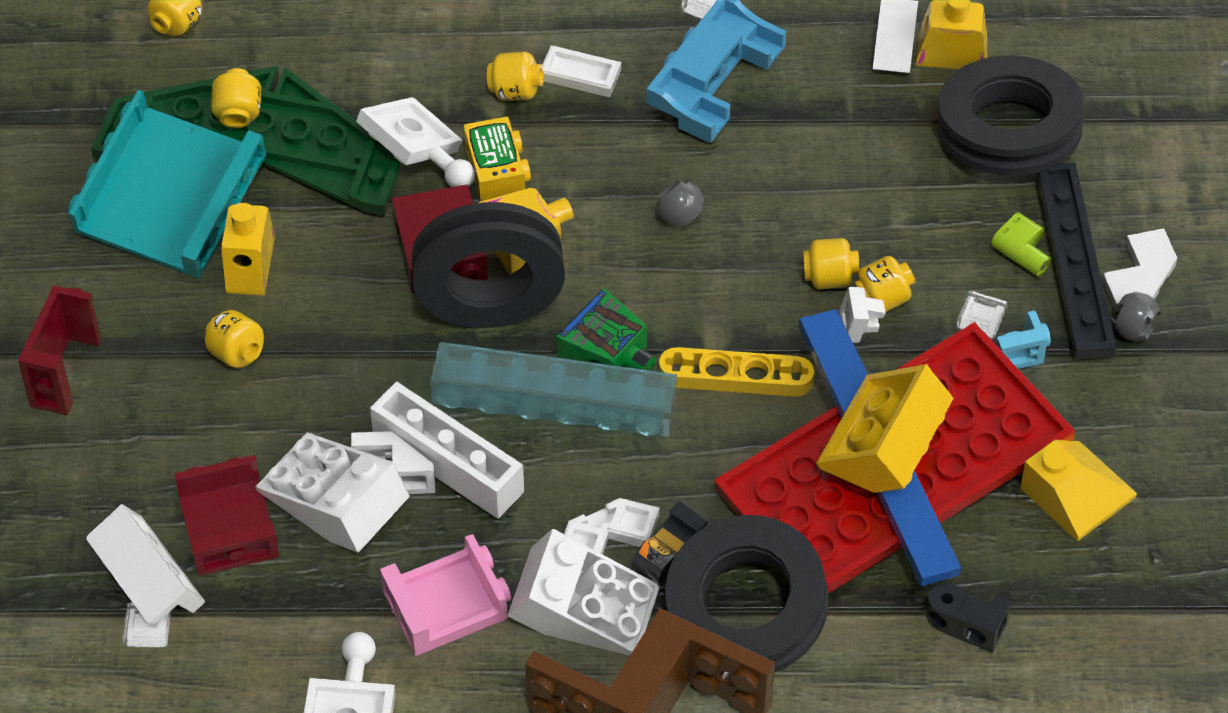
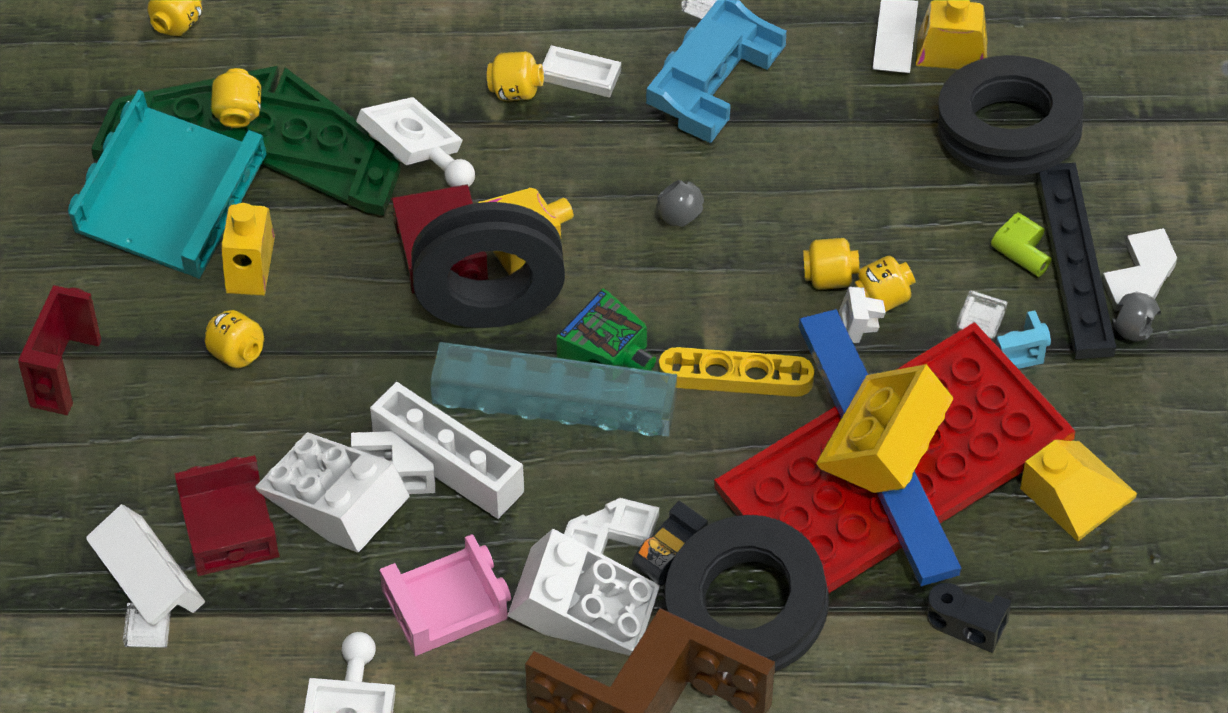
(495, 157): brick -> none

